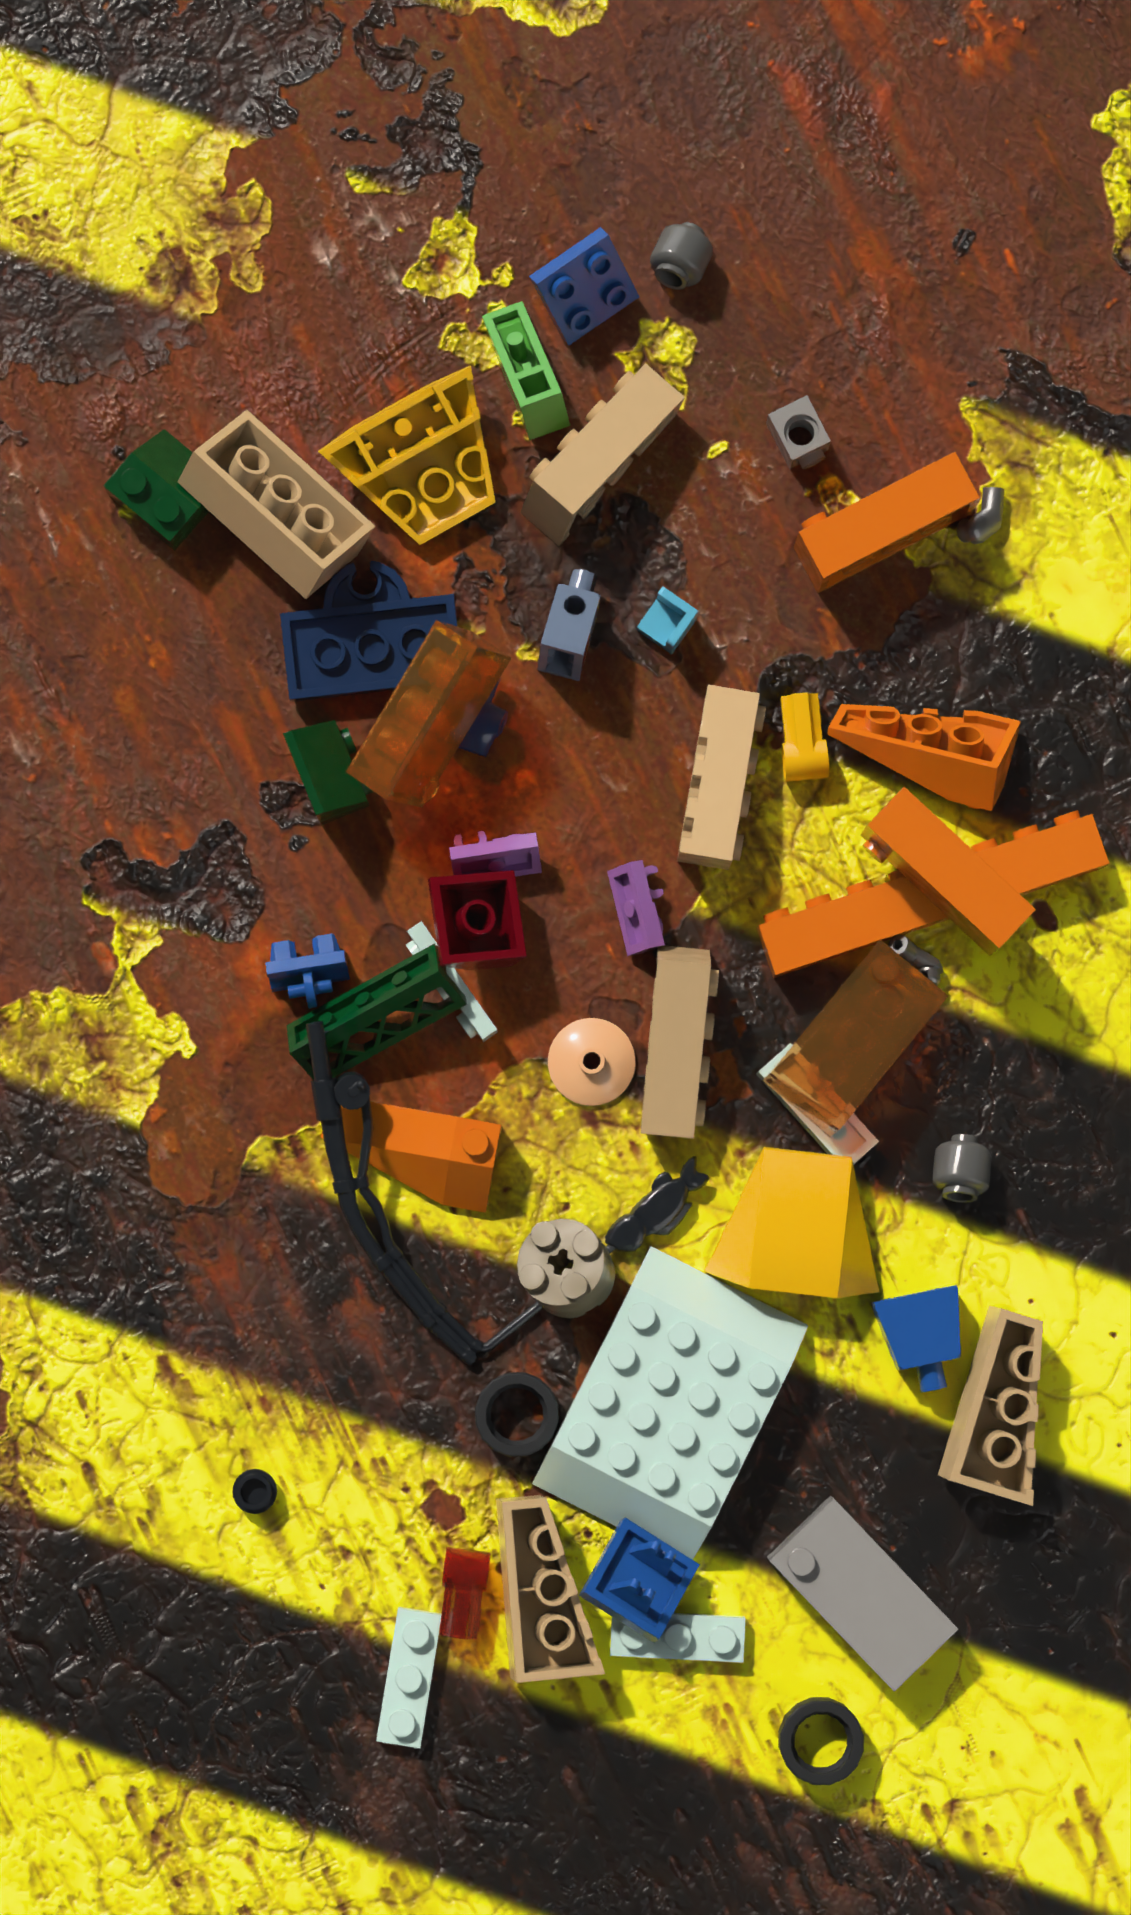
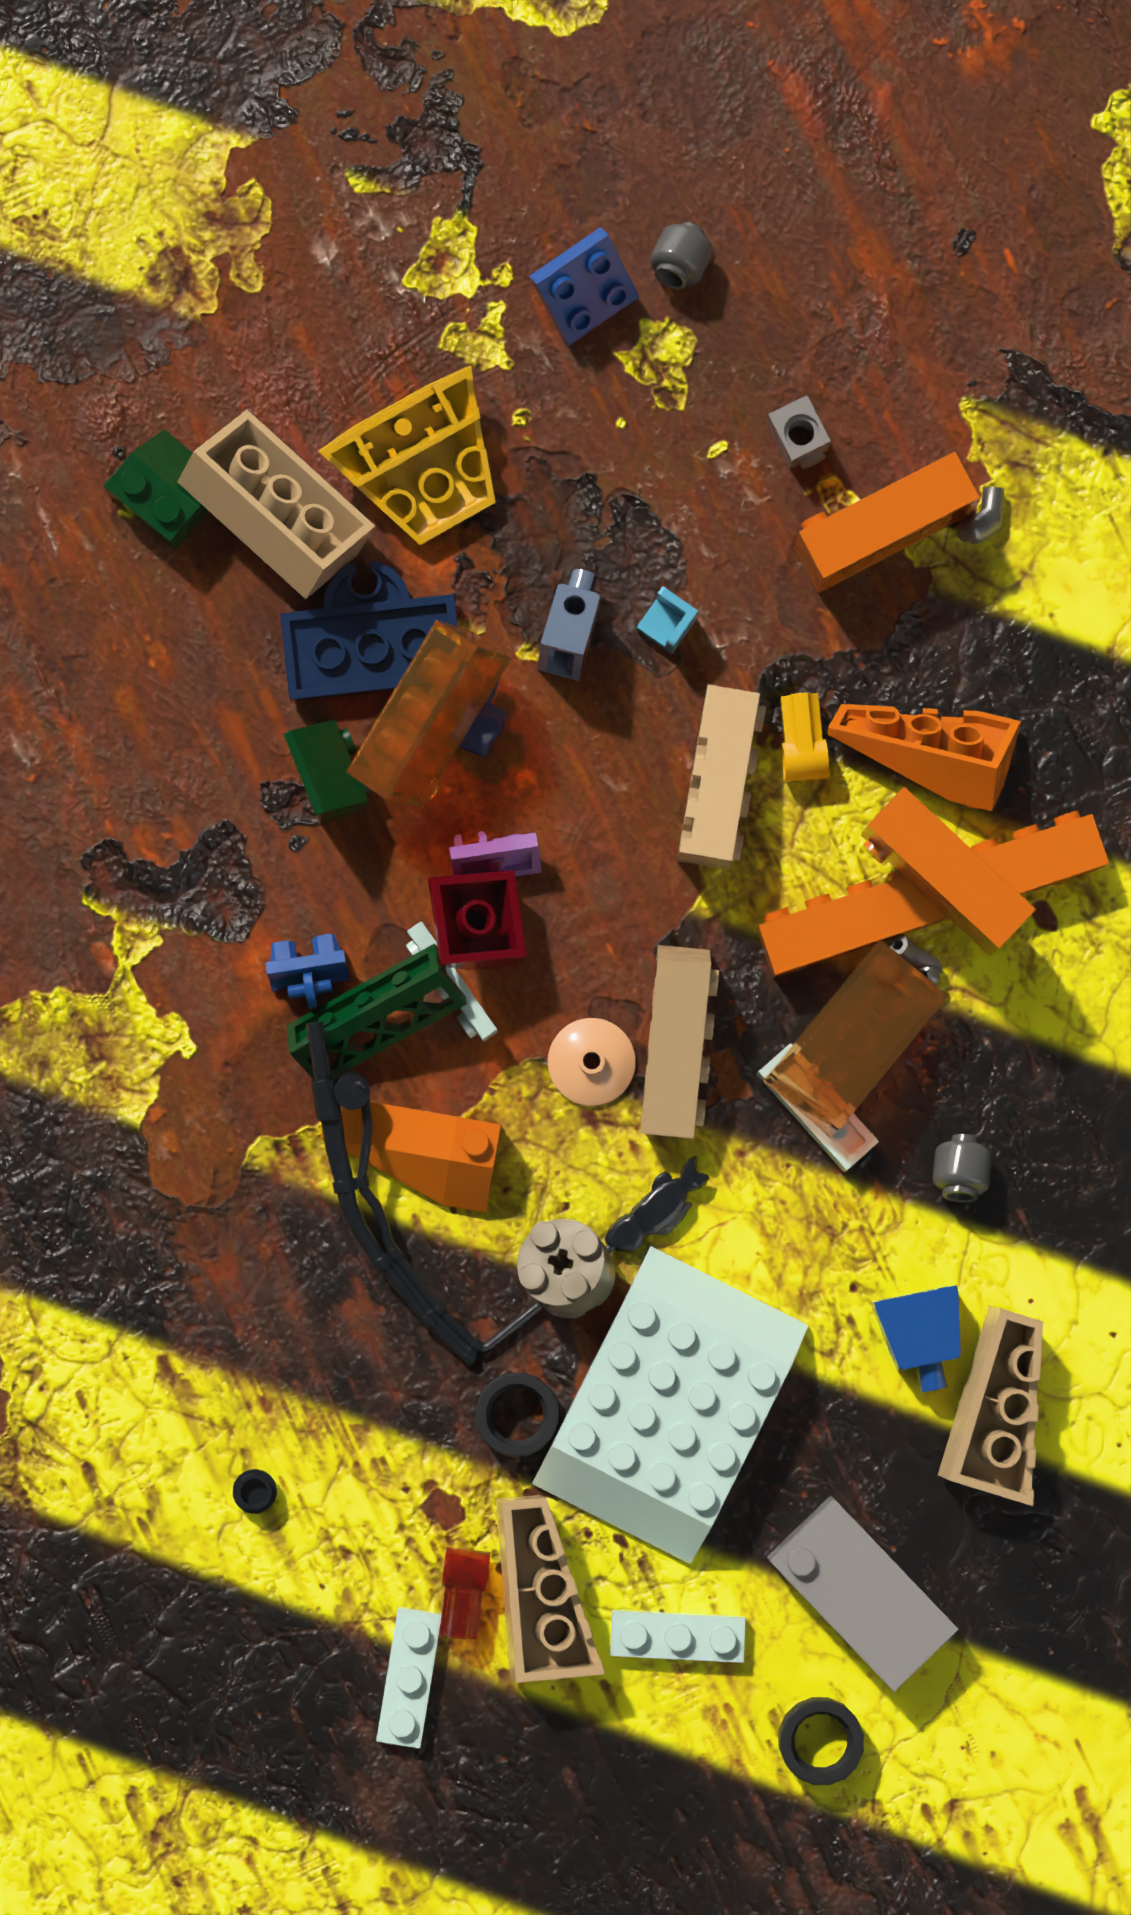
(526, 370): bright green slope -> none
(599, 451): tan wedge -> none
(634, 905): medium lavender plate -> none
(639, 1580): blue plate -> none
(798, 1228): yellow wedge -> none

